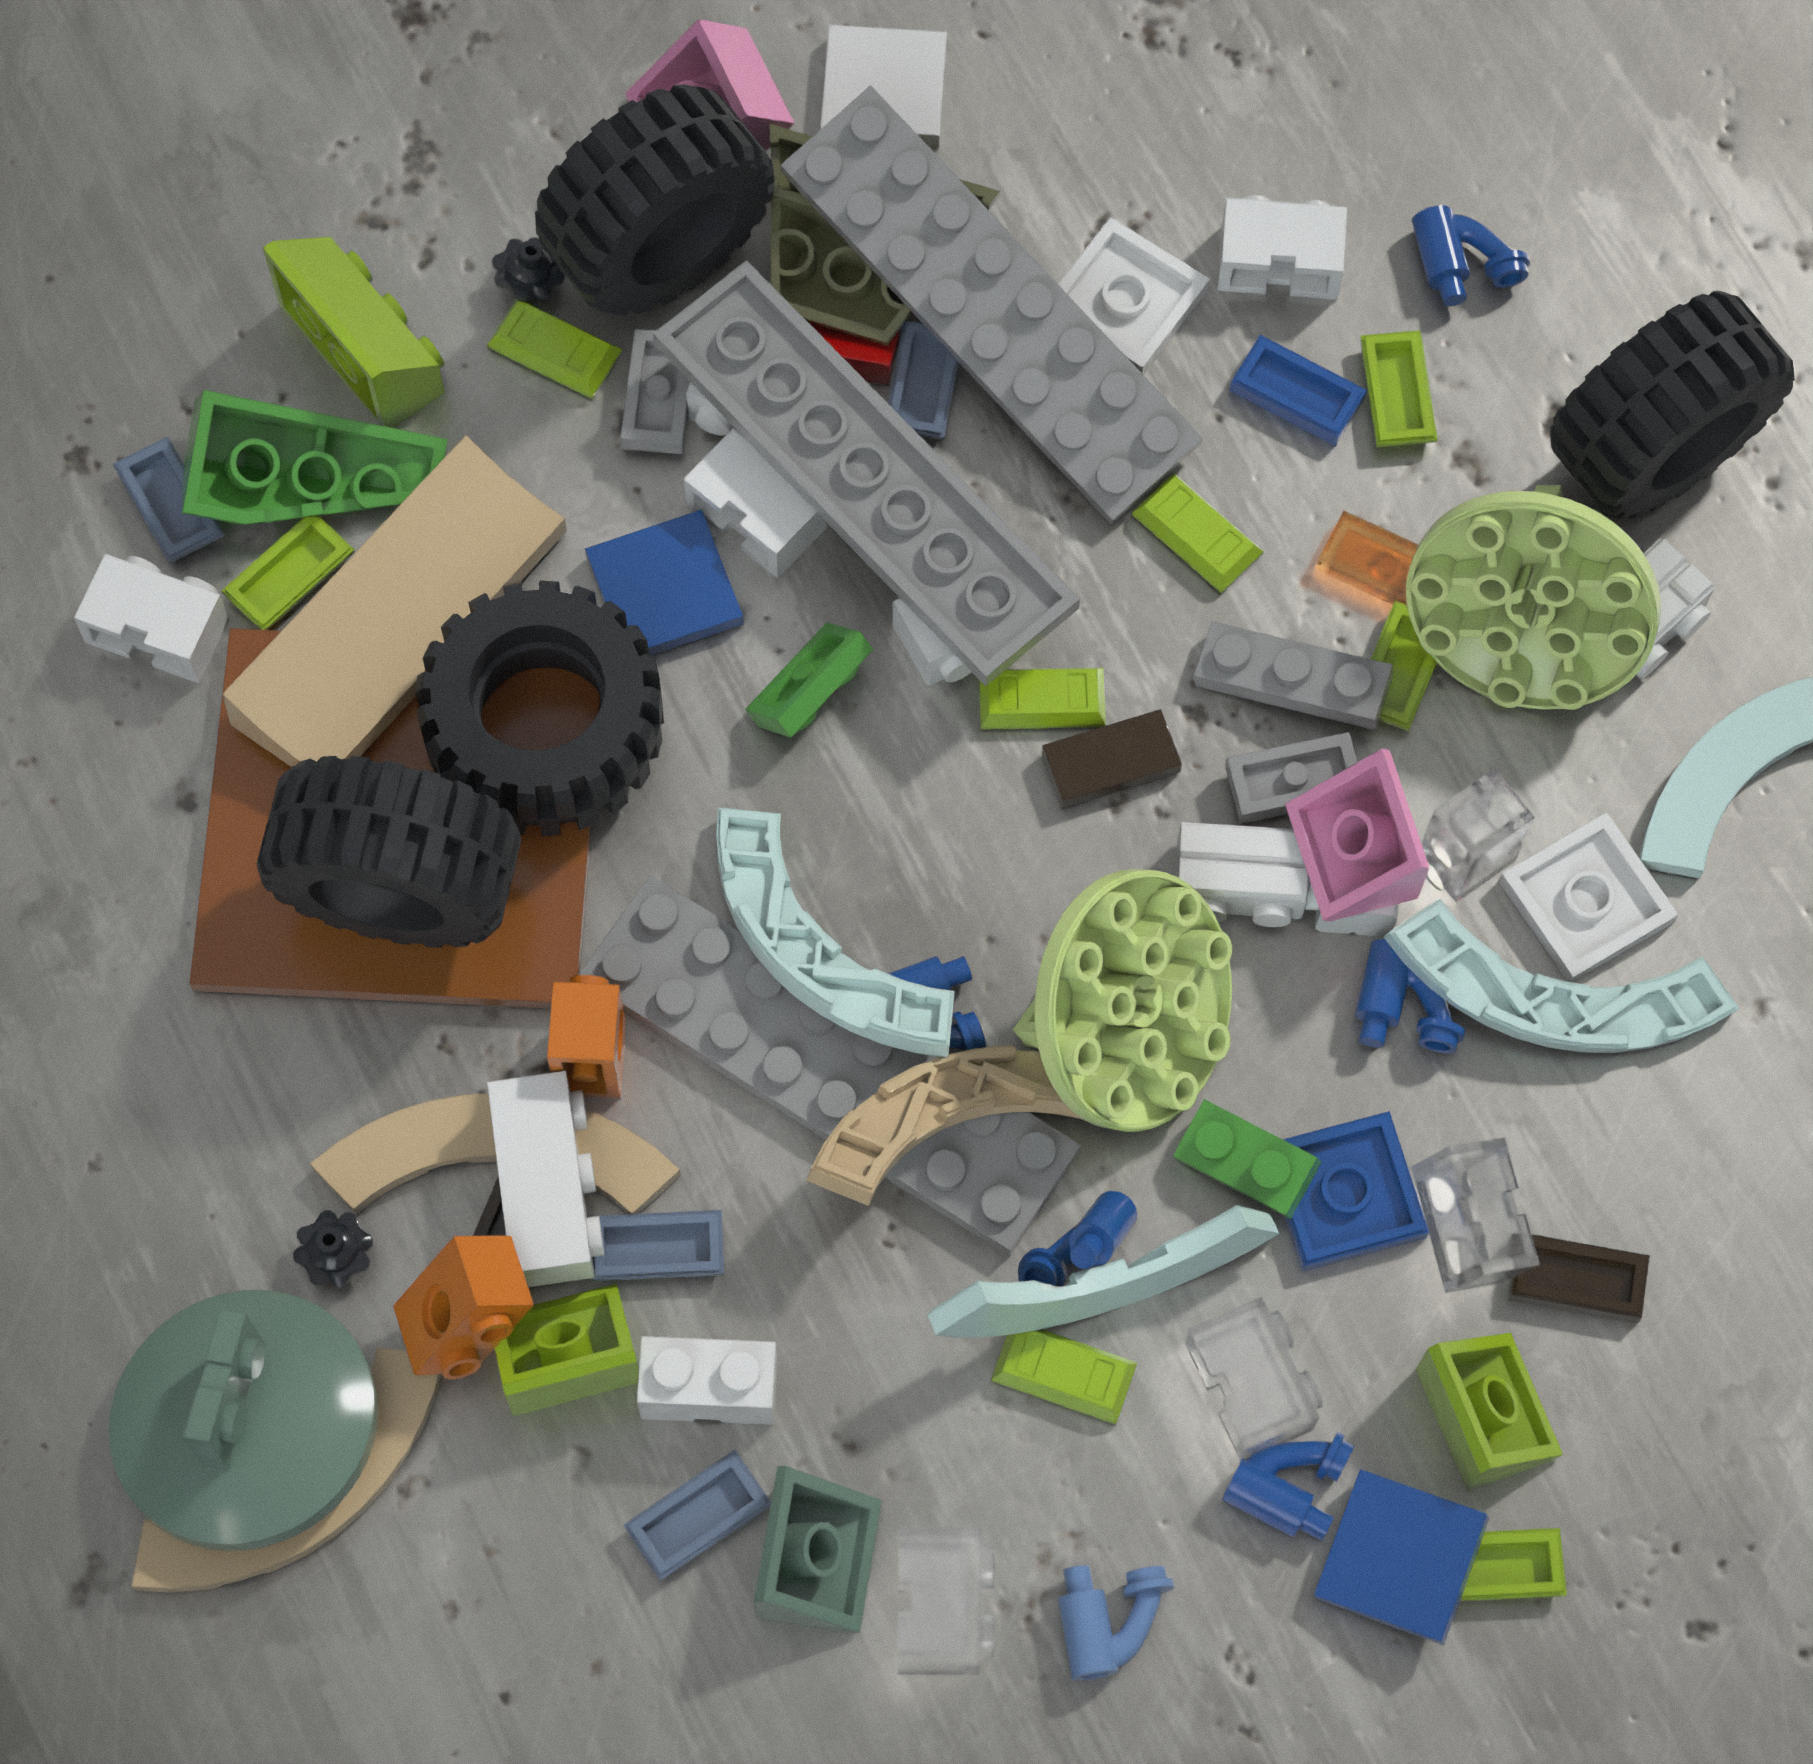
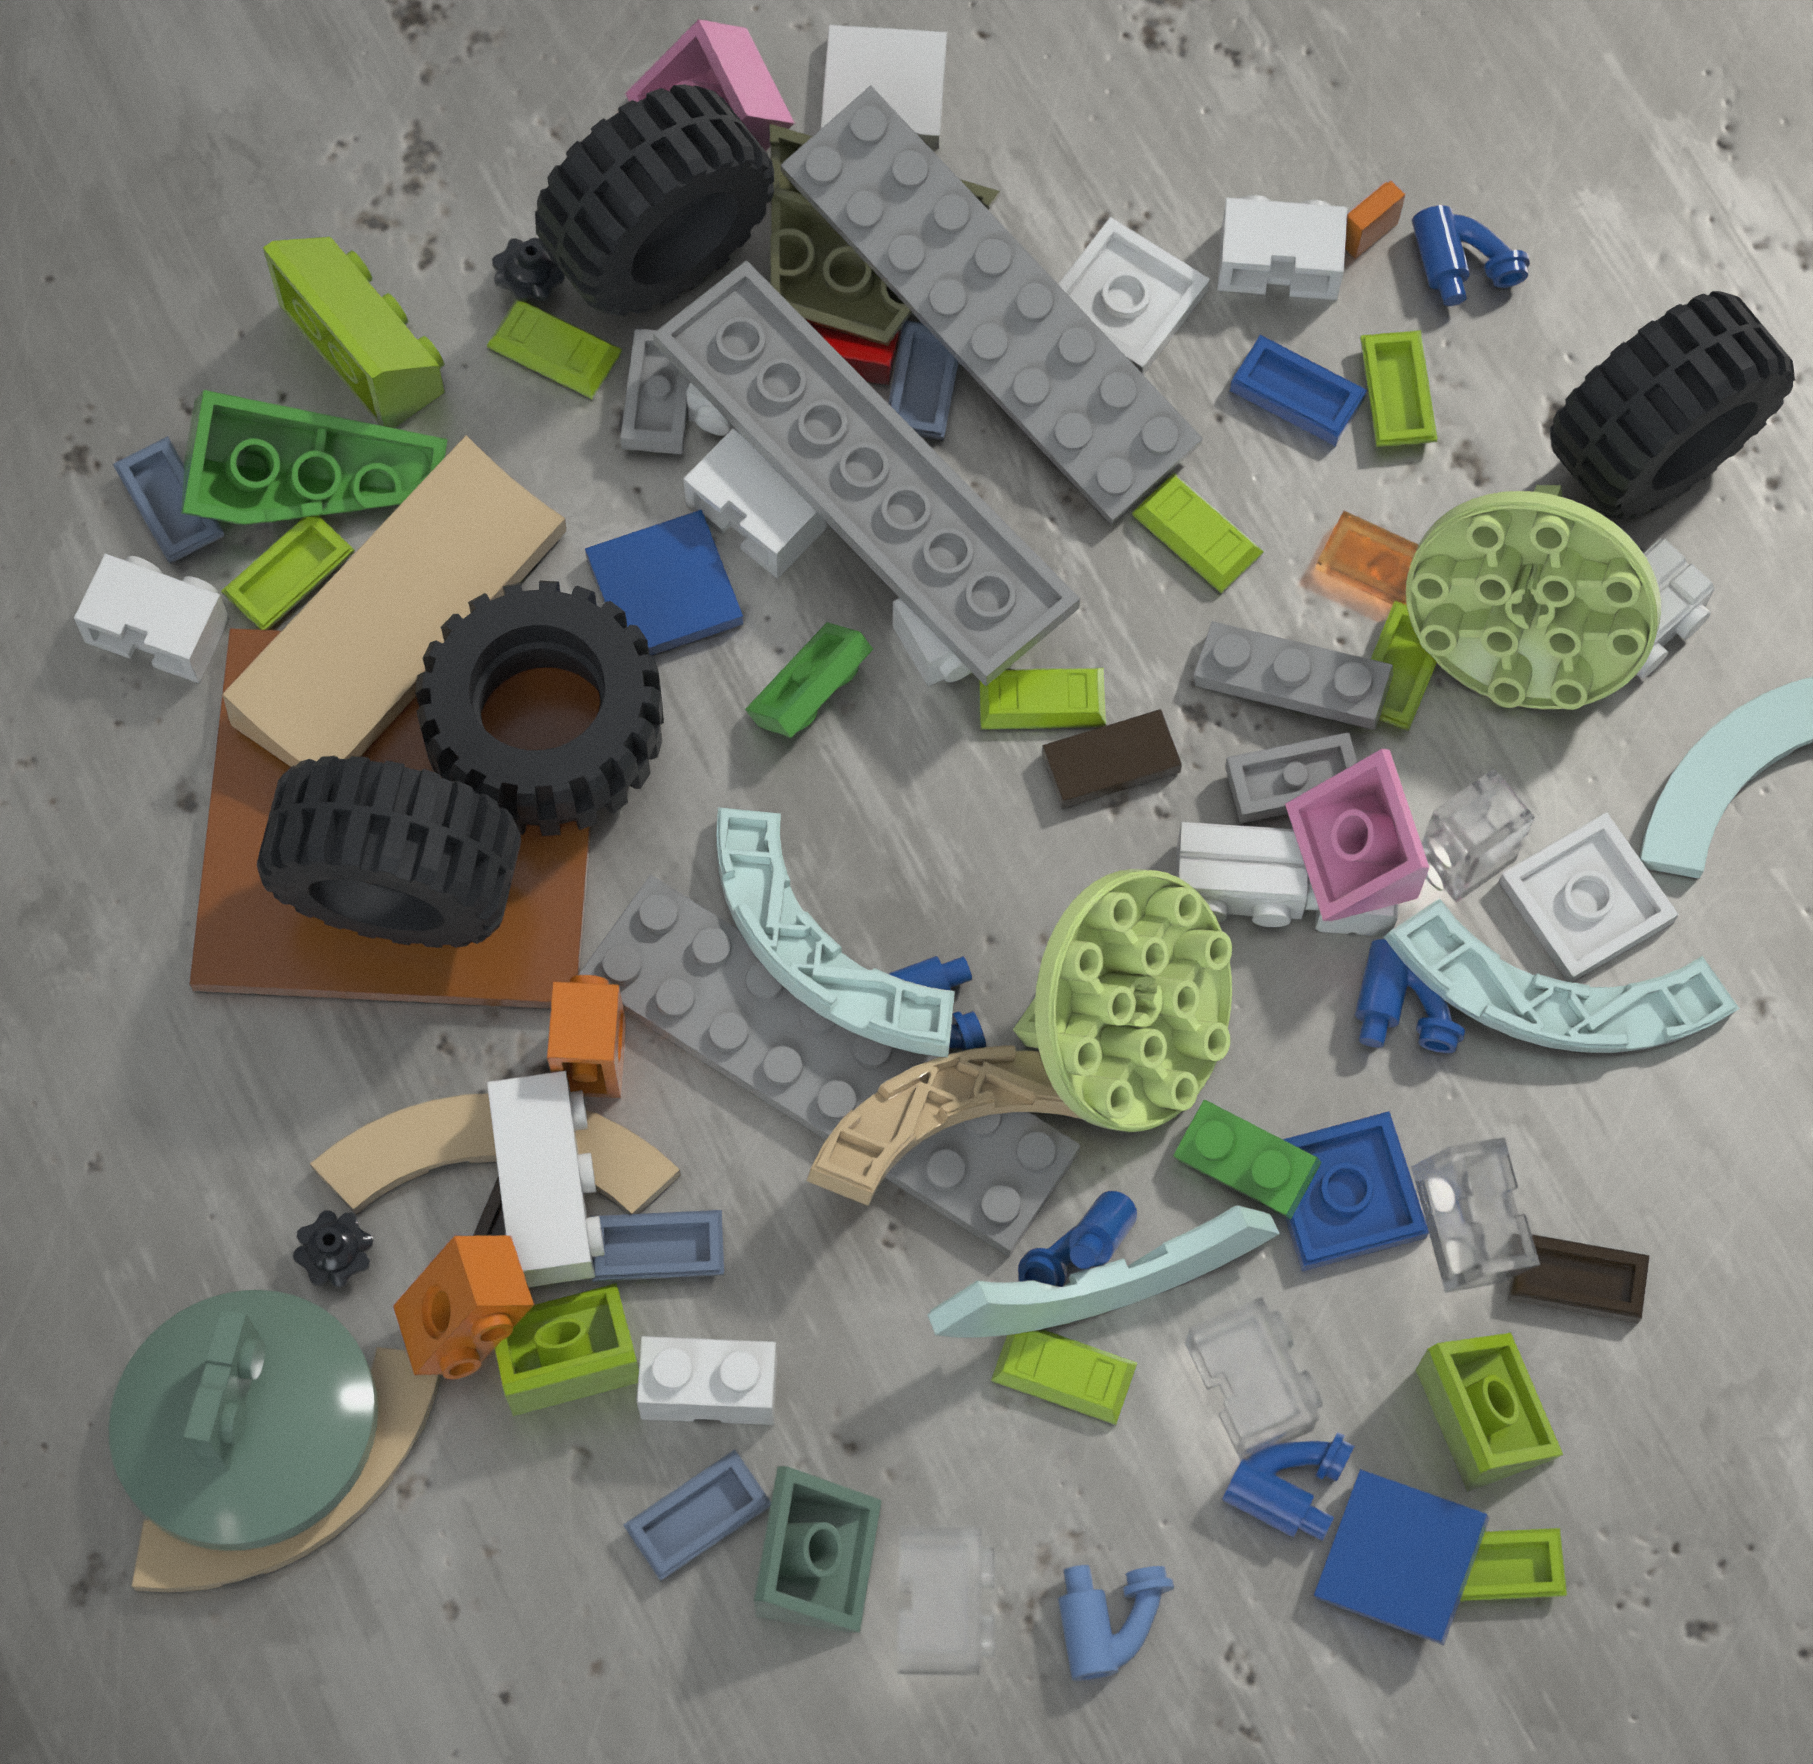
(1373, 218): none -> orange tile

